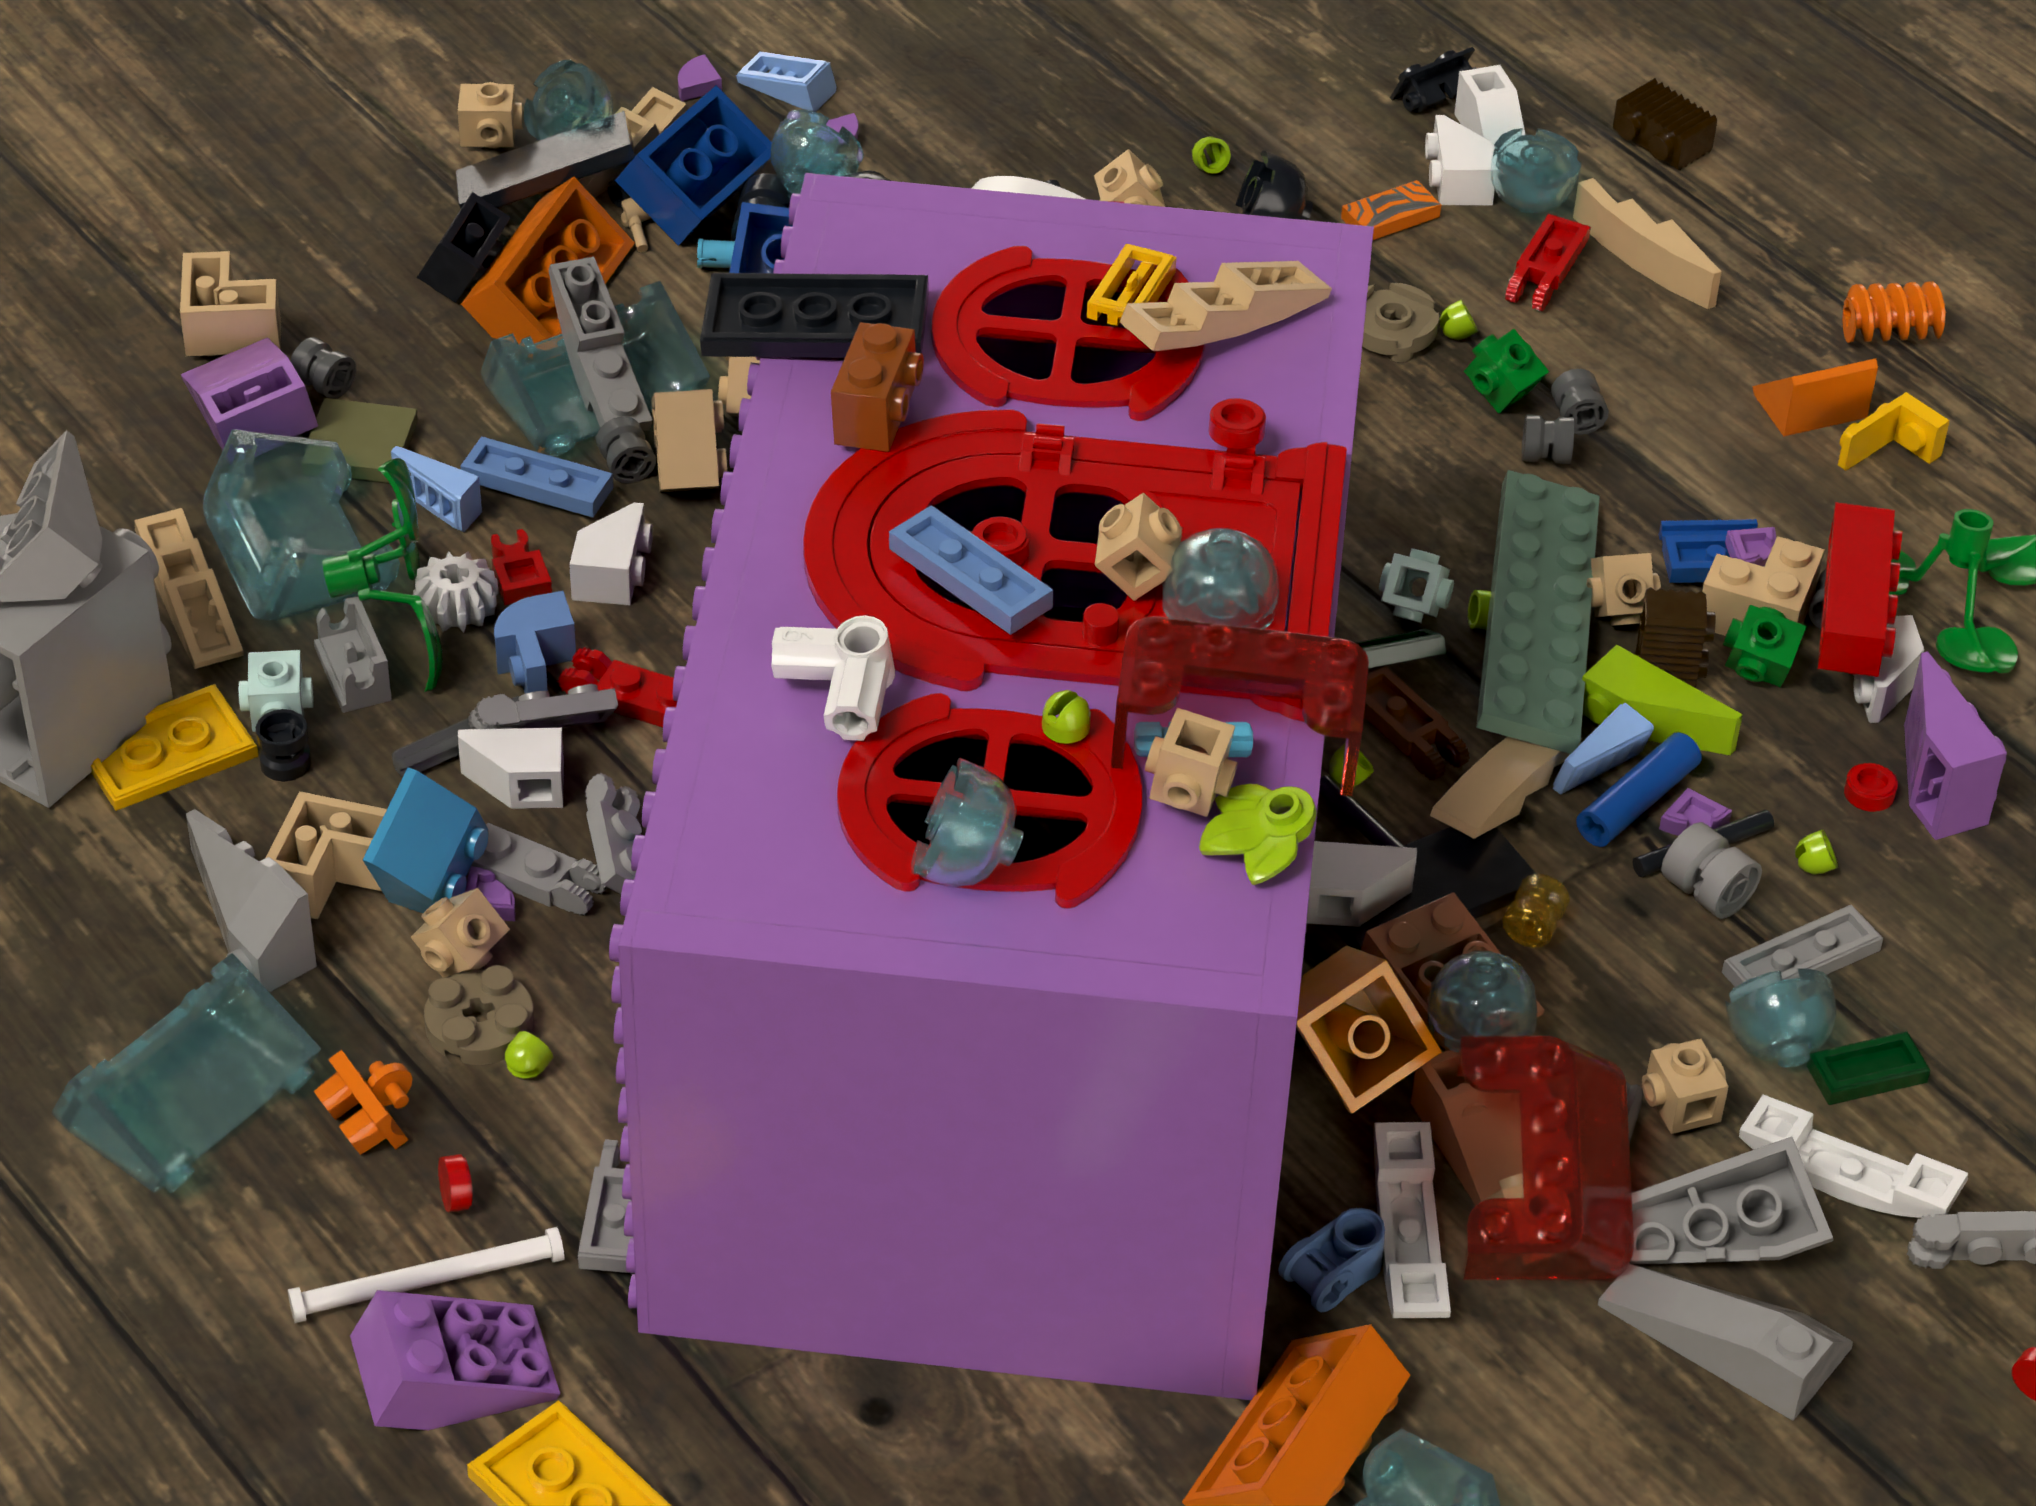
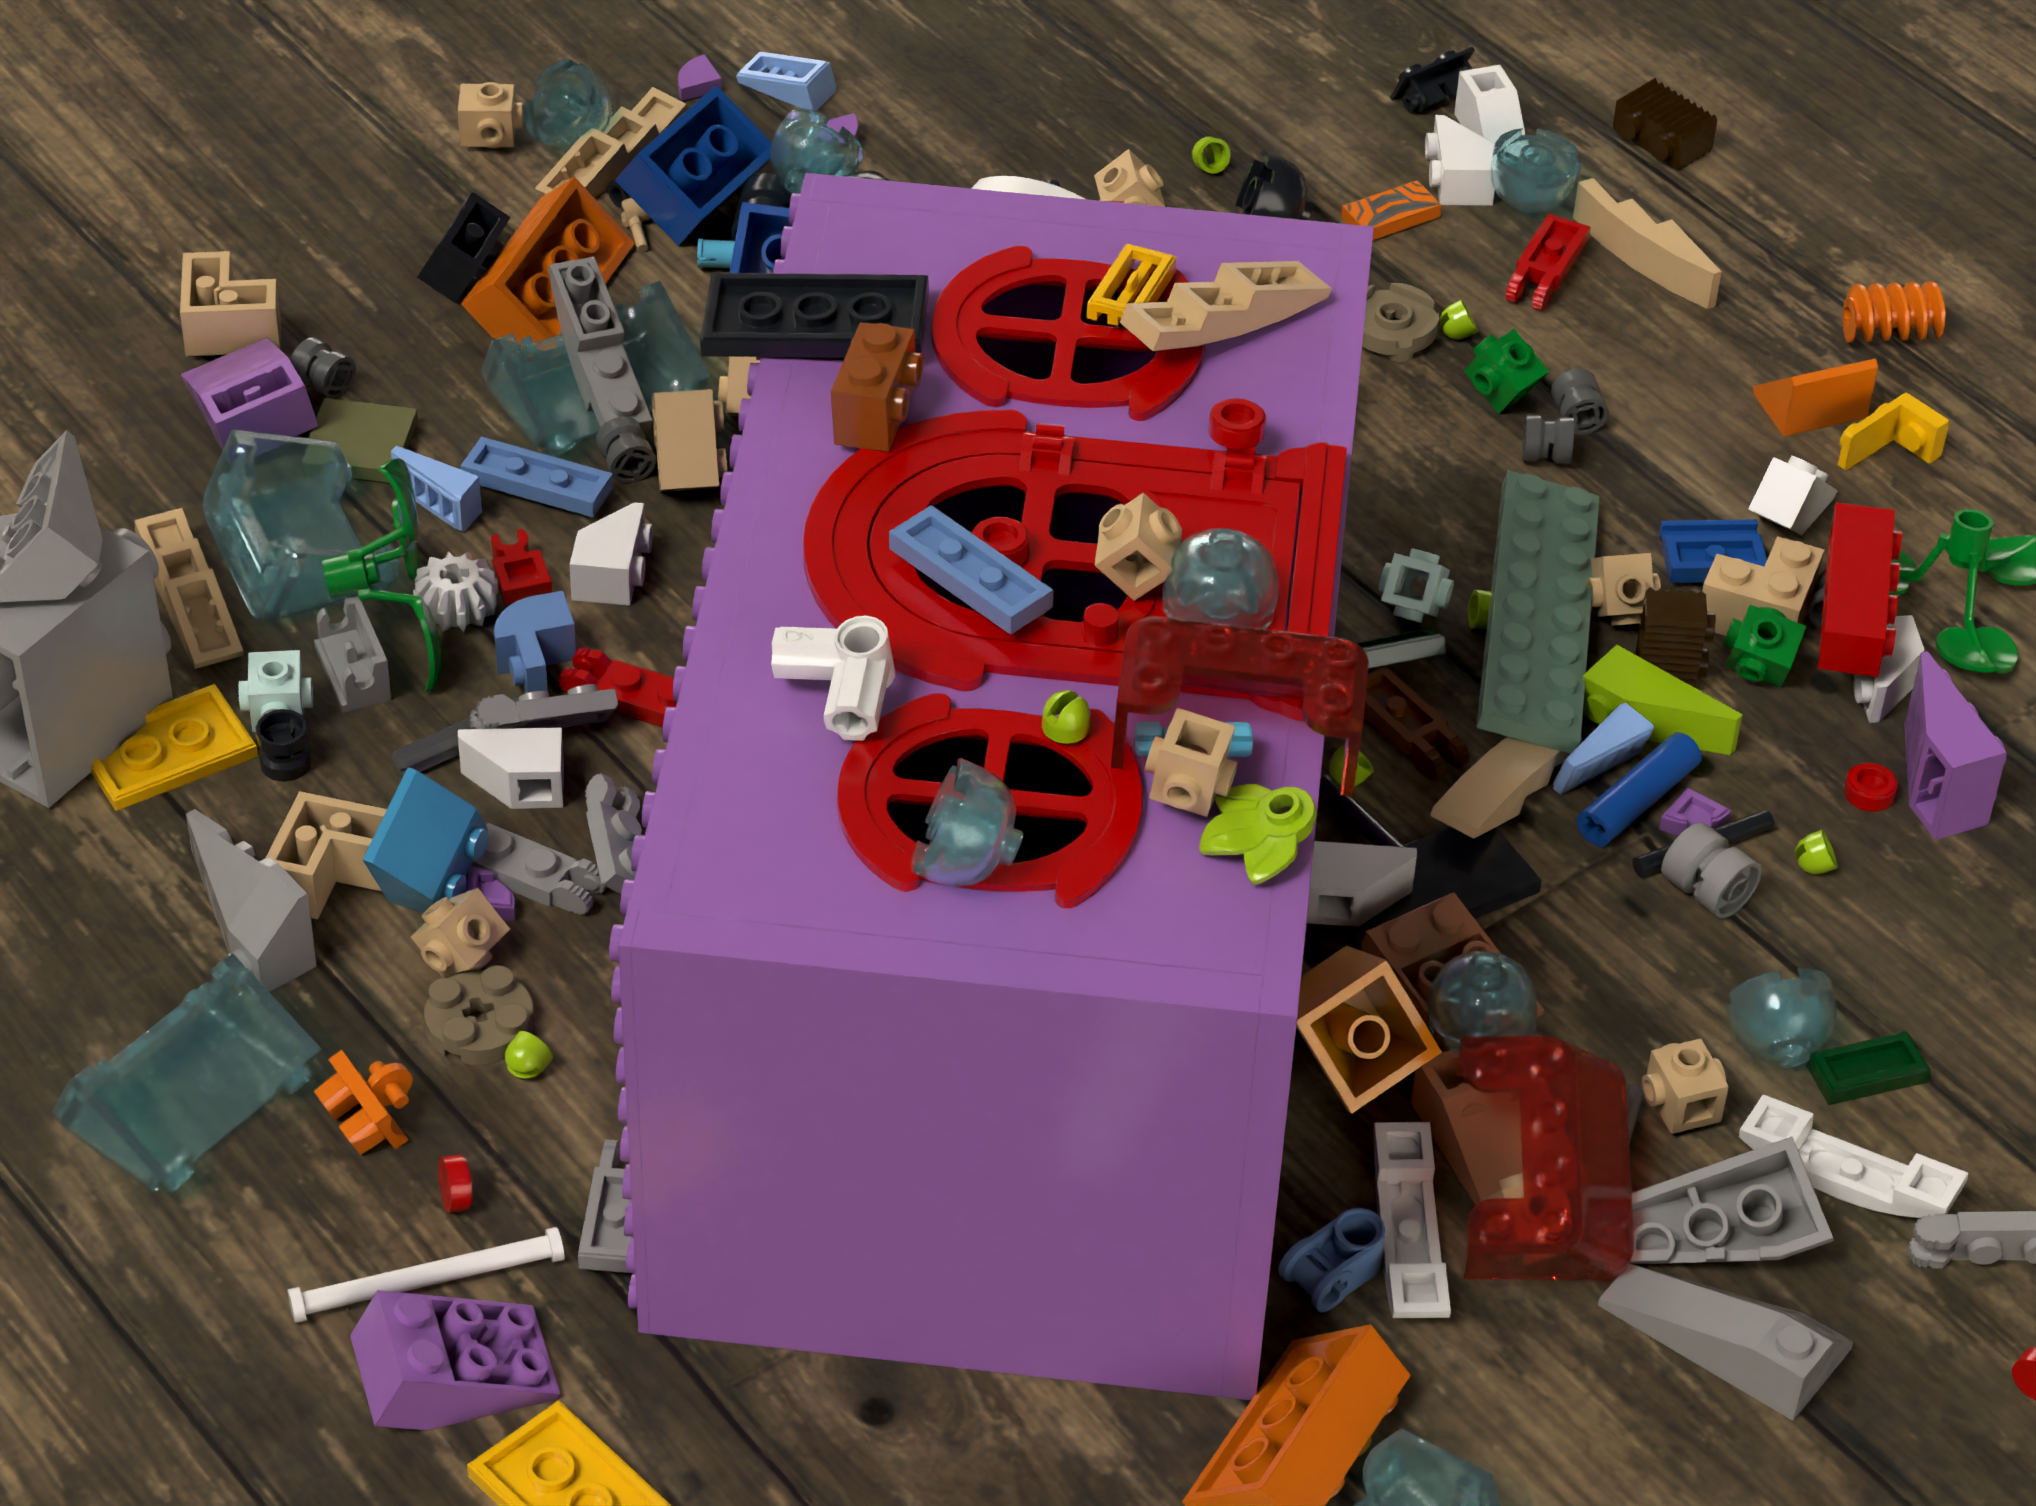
(548, 162): tile -> none
(1535, 912): clear yellow wheel -> none
(1751, 544): medium lavender tile -> none
(1792, 494): none -> white slope
(1819, 945): light grey tile -> none

